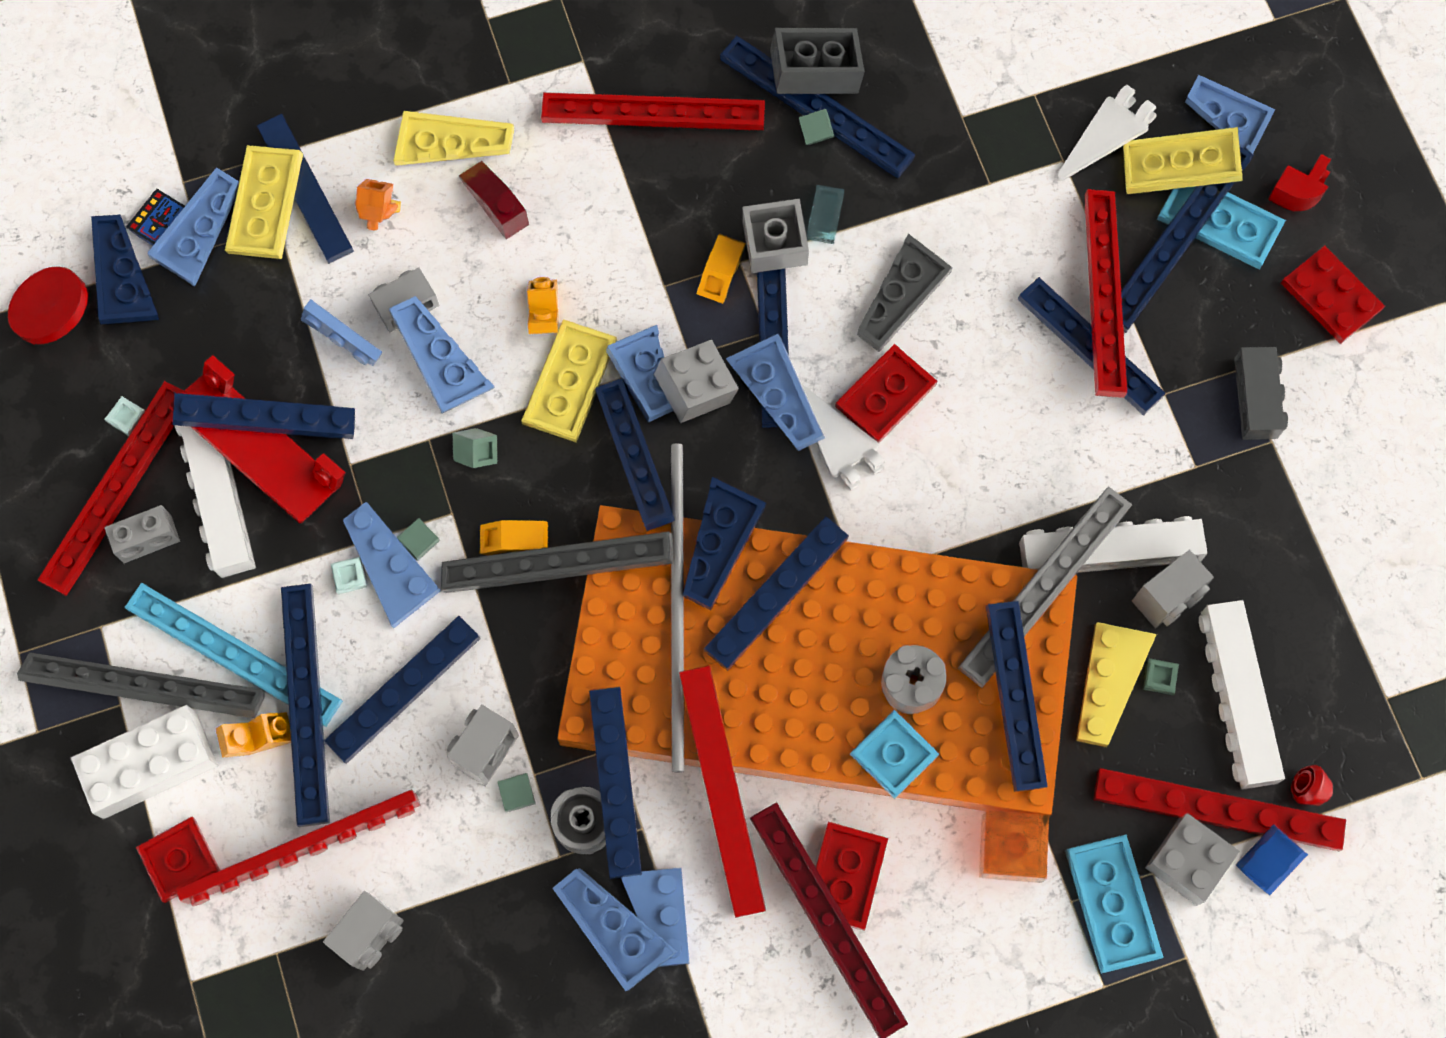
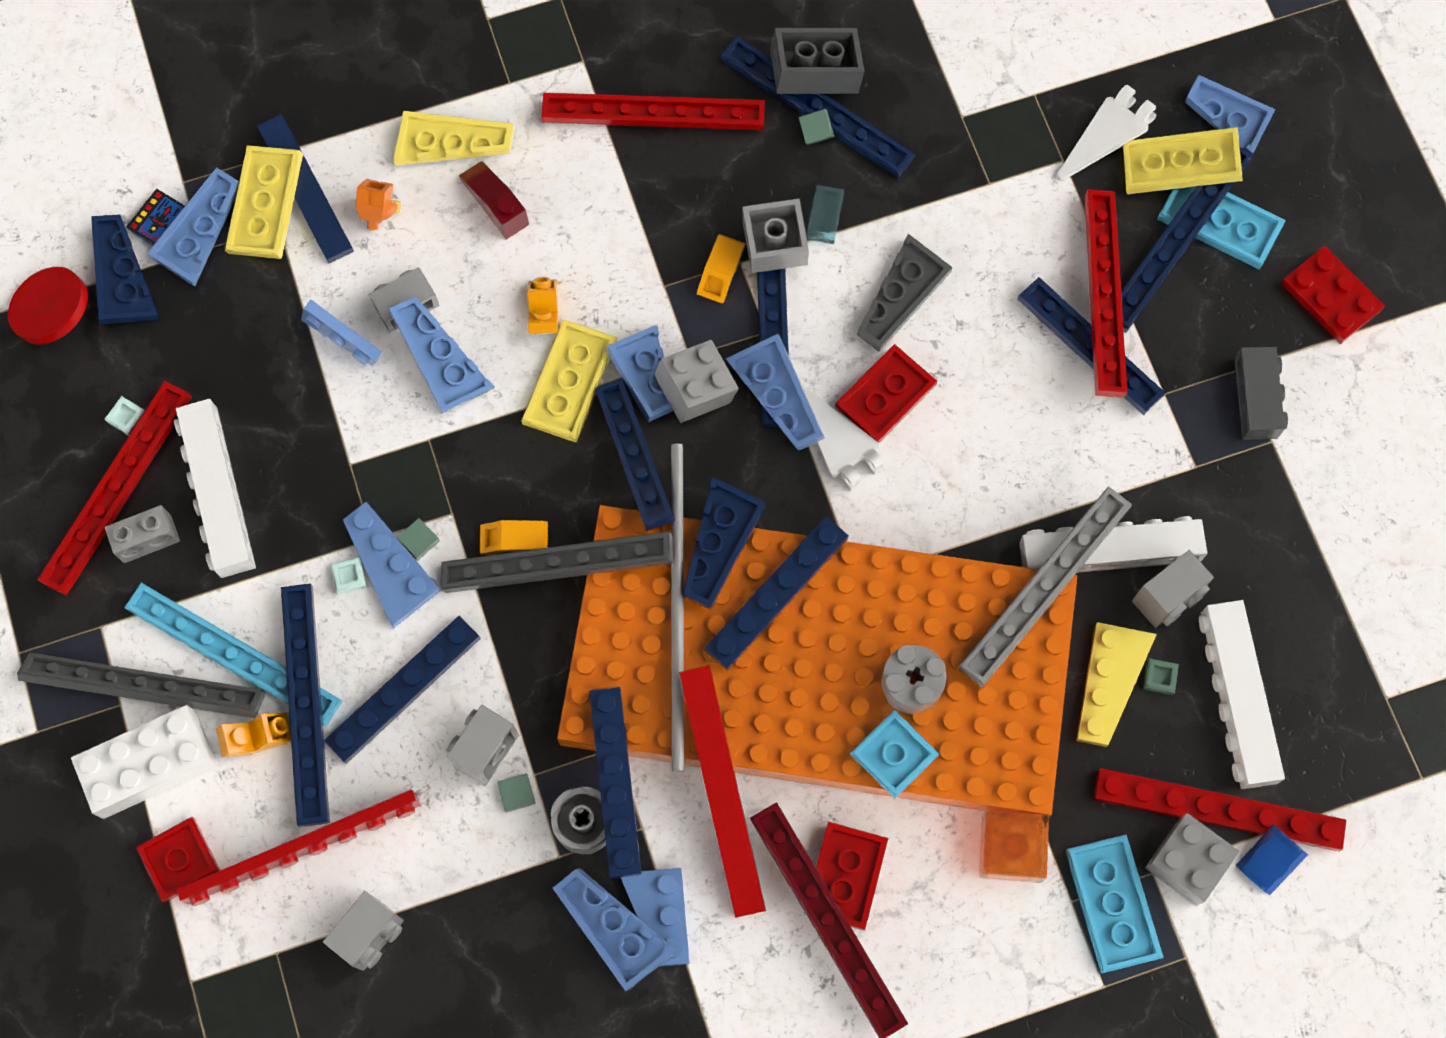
(263, 416): dark blue plate -> none
(266, 458): red bracket -> none
(475, 448): sand green panel -> none
(1016, 696): dark blue plate -> none
(1301, 191): red brick -> none
(1311, 786): red cone -> none

